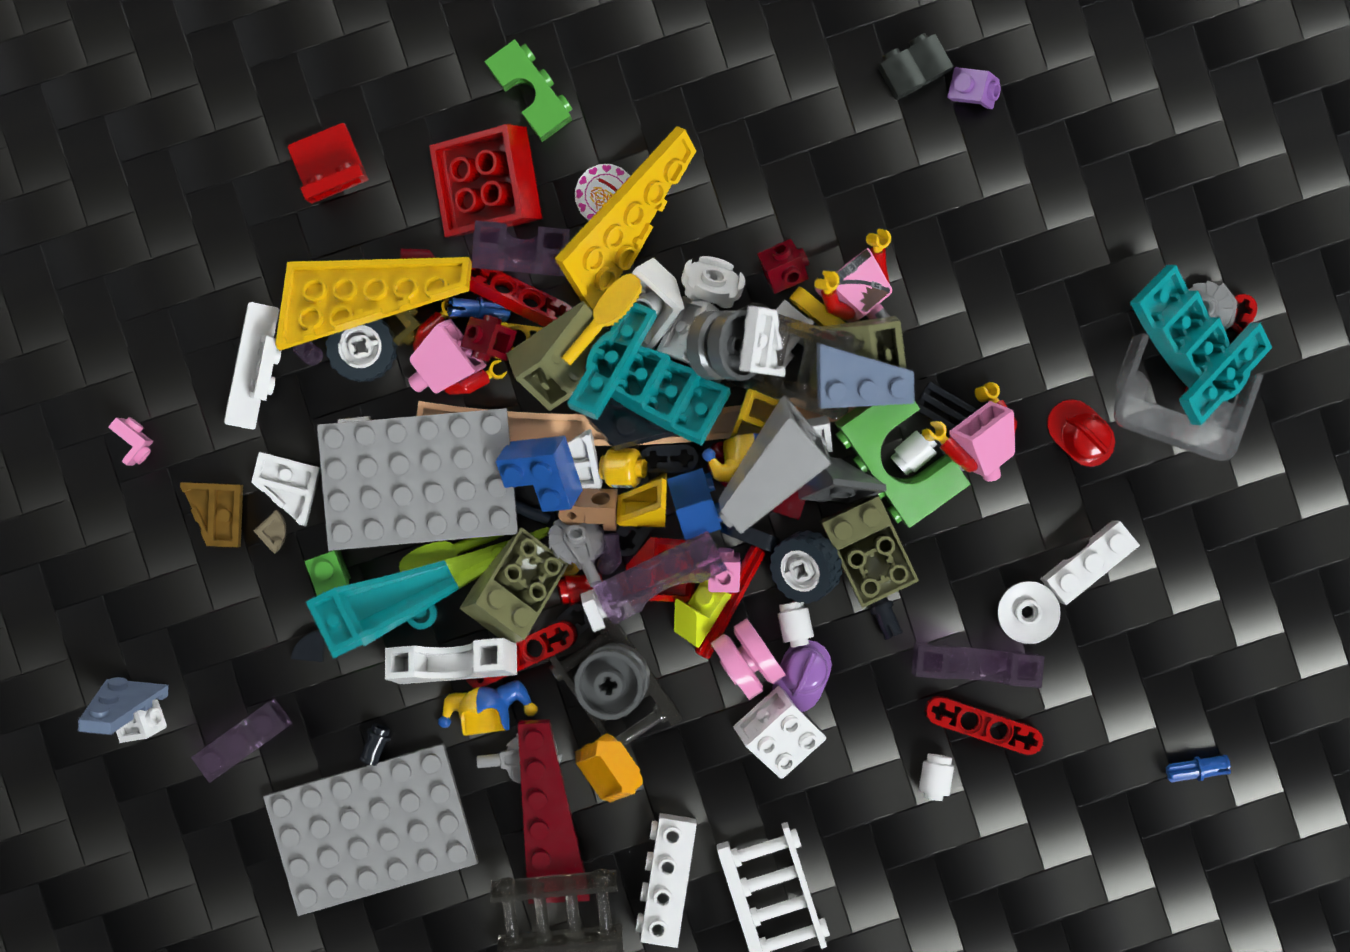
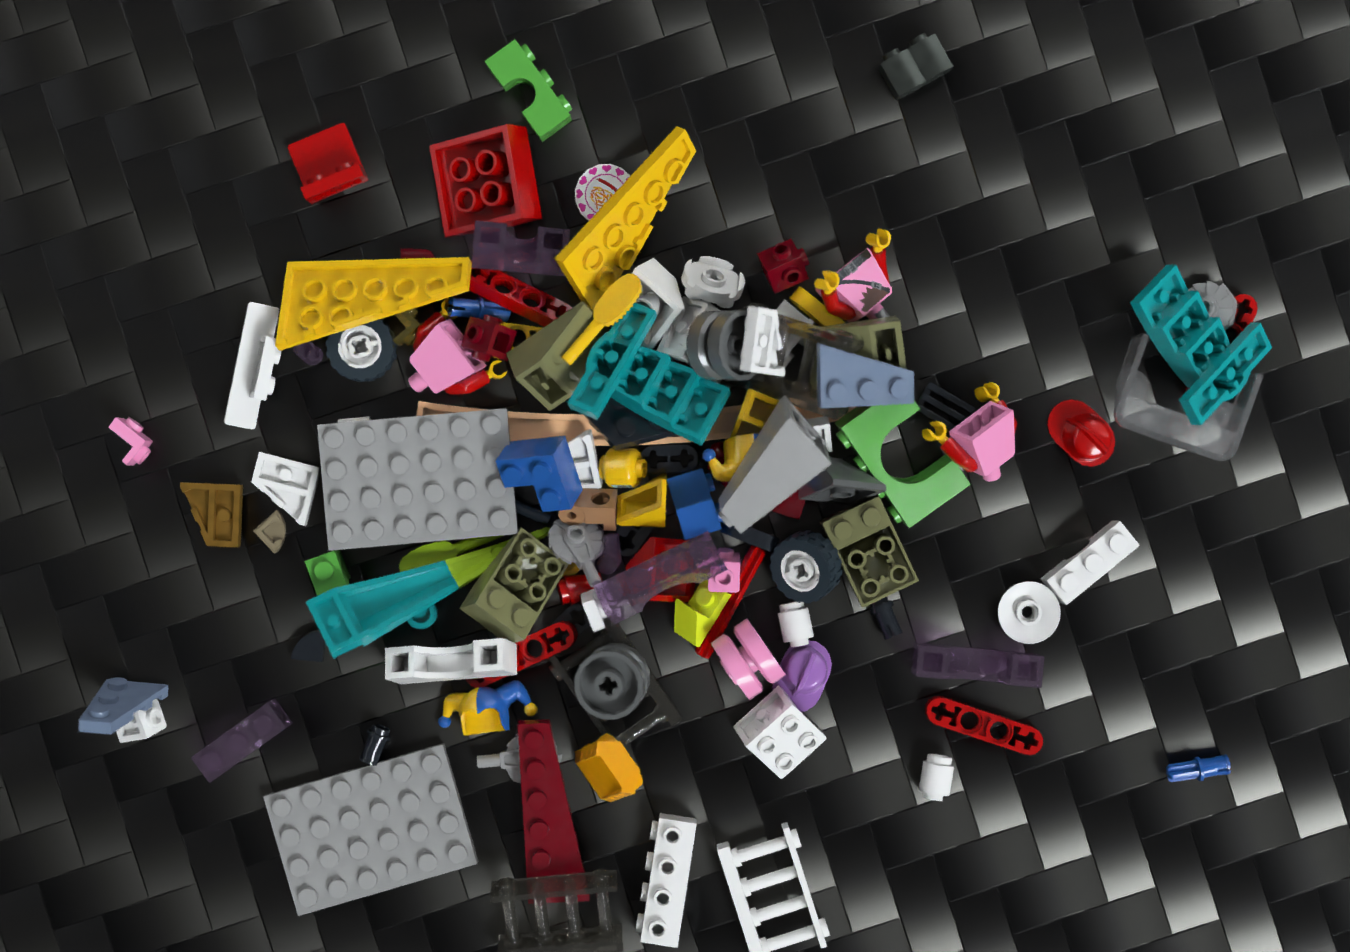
(913, 453): white brick -> none
(974, 87): medium lavender bracket -> none

